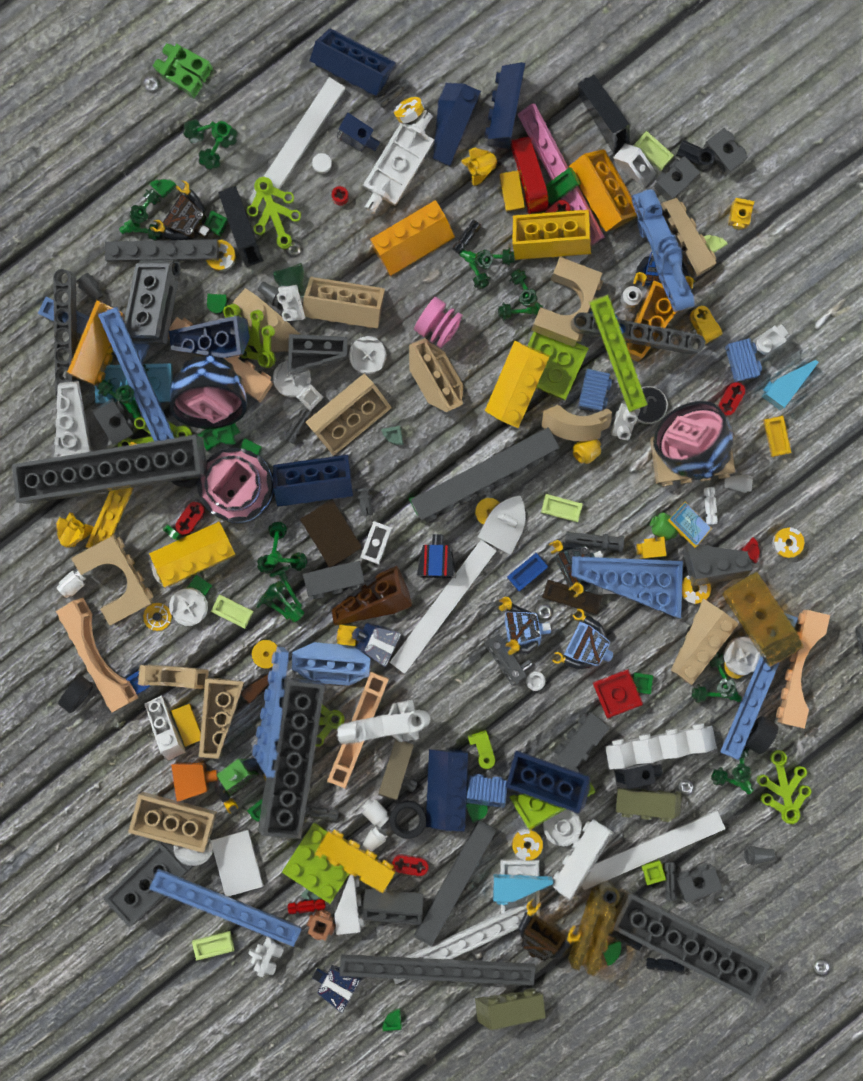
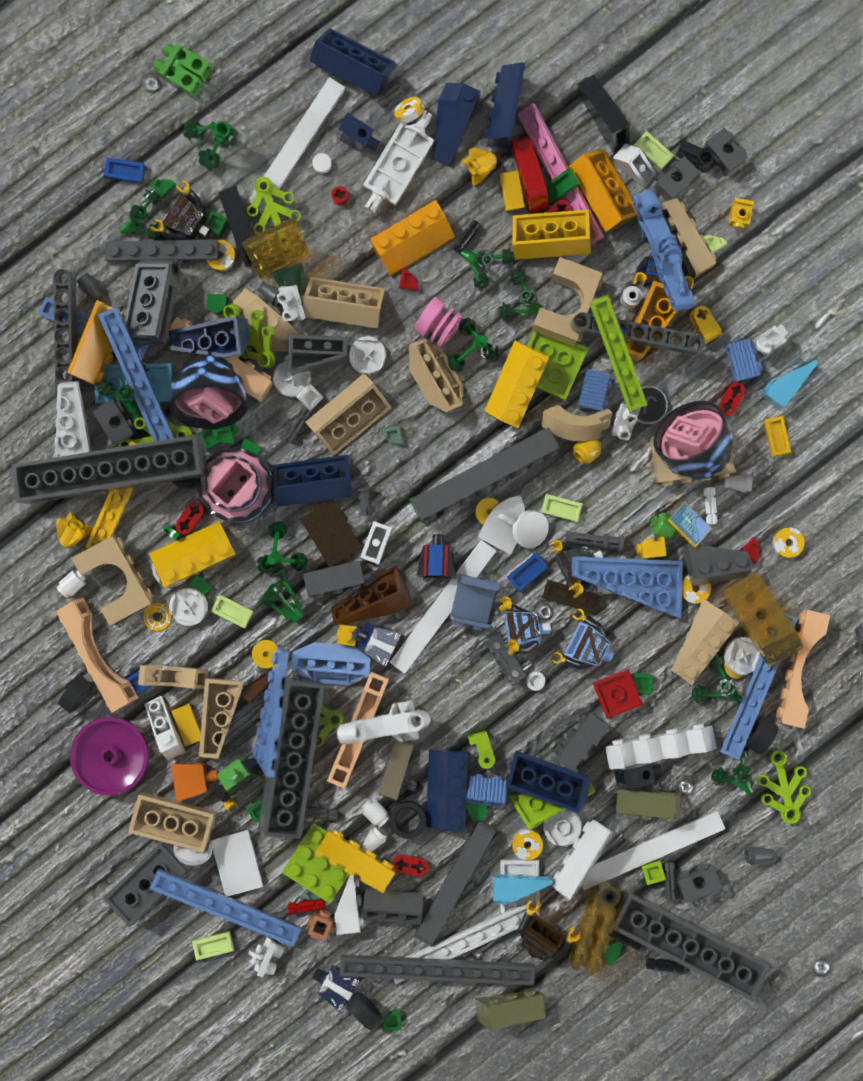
(109, 756): none -> magenta dish
(124, 170): none -> blue tile
(276, 247): none -> clear yellow plate
(364, 1011): none -> black tyre
(408, 281): none -> red tile
(473, 602): none -> sand blue panel
(488, 349): none -> dark green plant
(530, 529): none -> white tile

